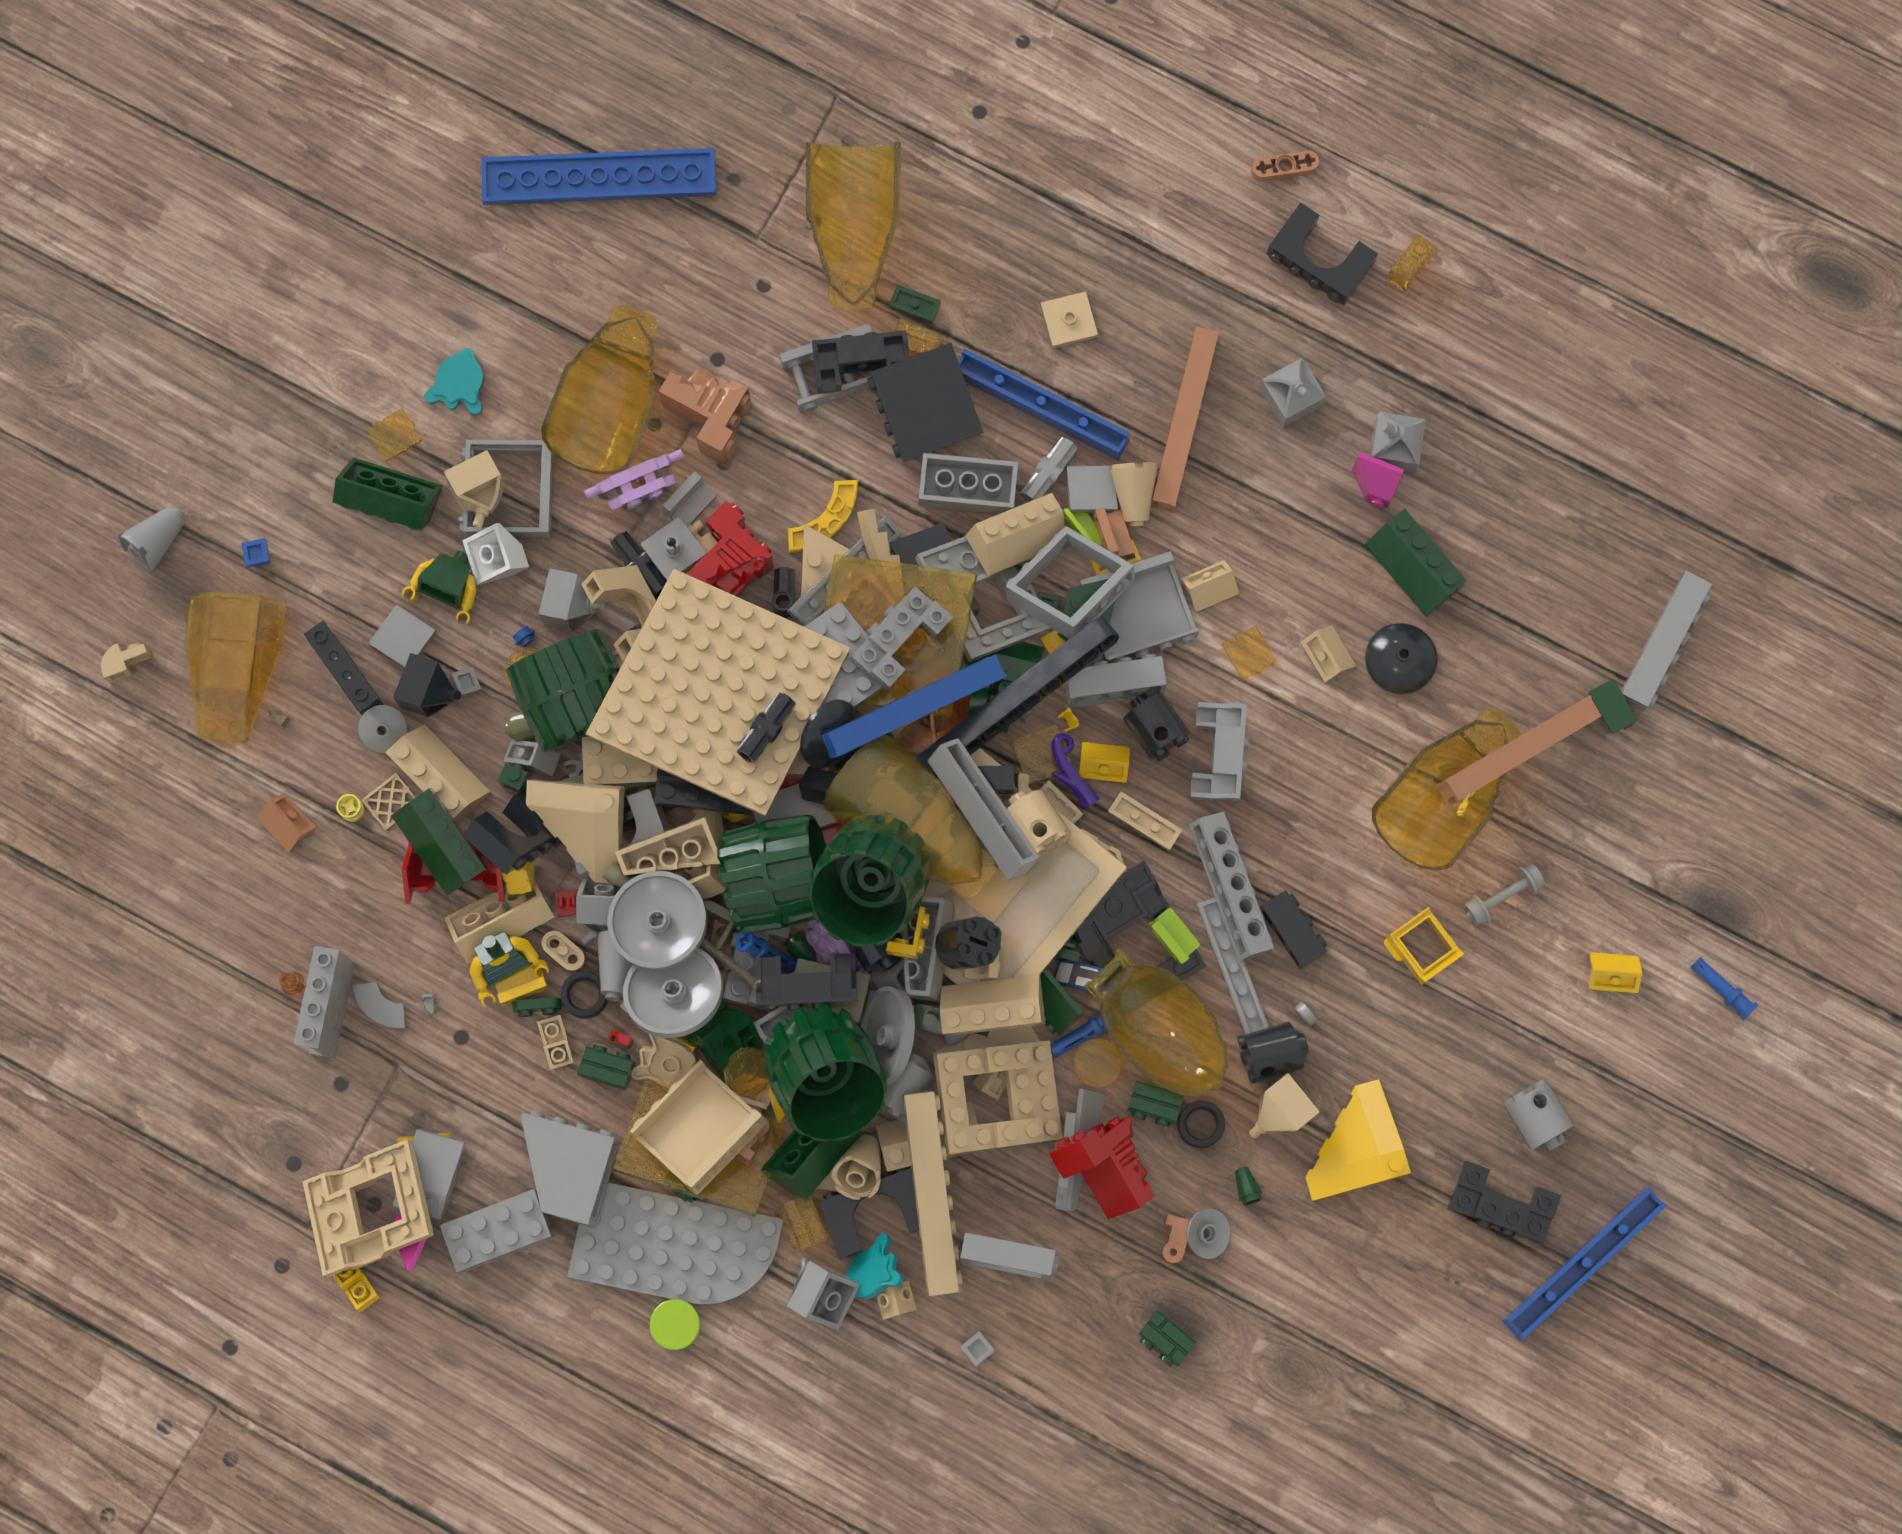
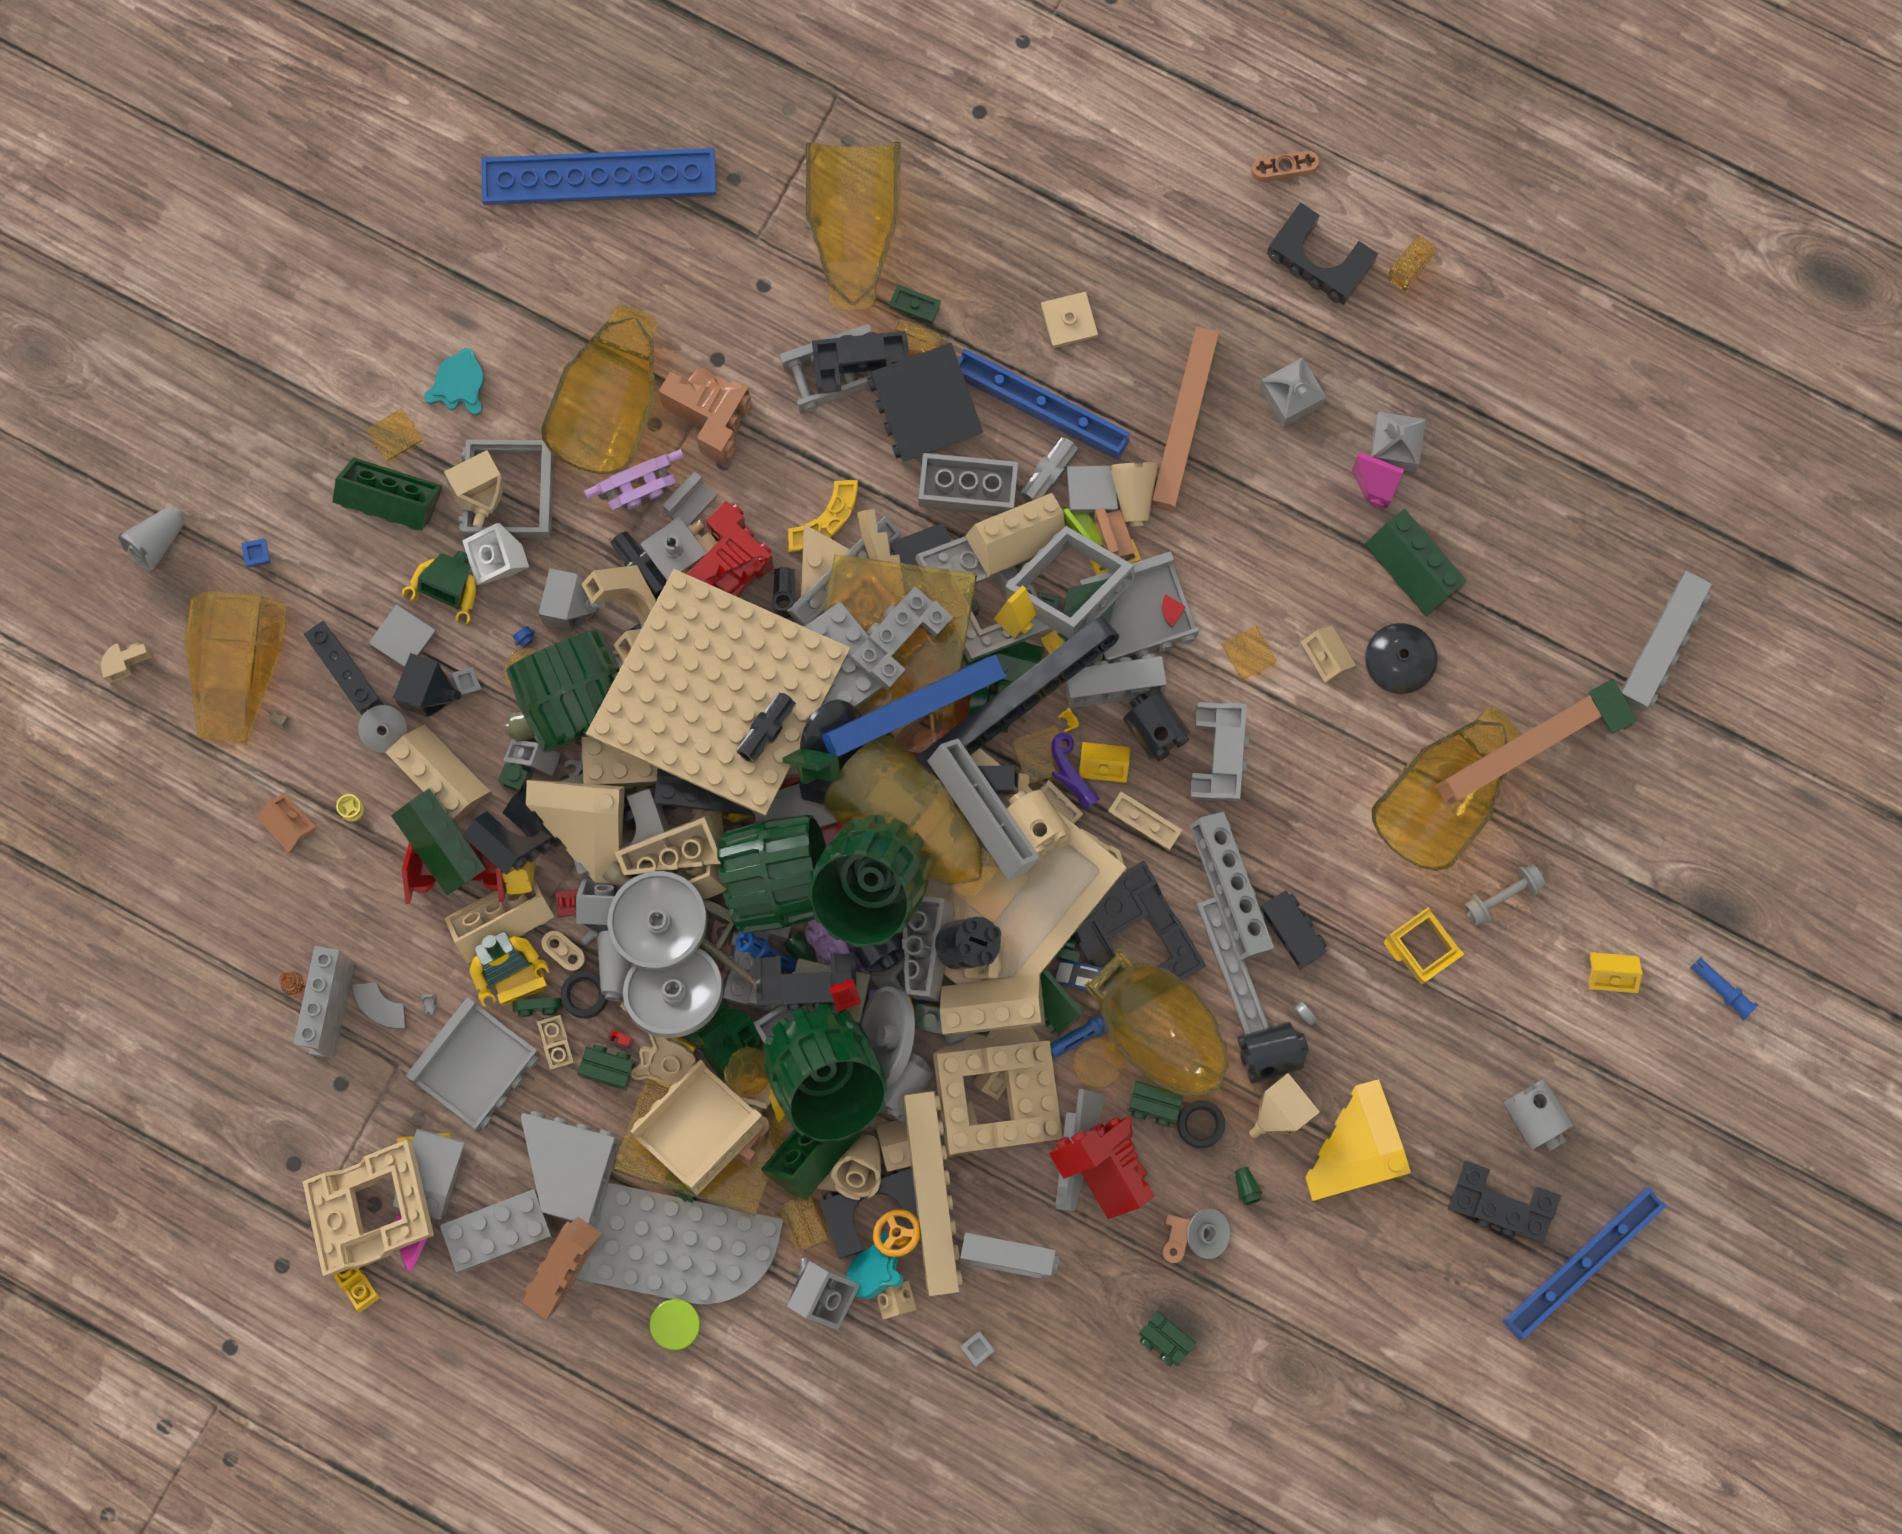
(375, 814): tan window -> none
(473, 1064): none -> light grey panel
(561, 1267): none -> nougat wedge
(814, 765): none -> dark green panel
(845, 995): none -> red tile
(901, 947): yellow bracket -> none
(904, 1240): none -> light orange piece
(1017, 613): none -> yellow slope
(1171, 610): none -> red tile
(1174, 935): lime panel -> none
(1210, 585): tan panel -> none

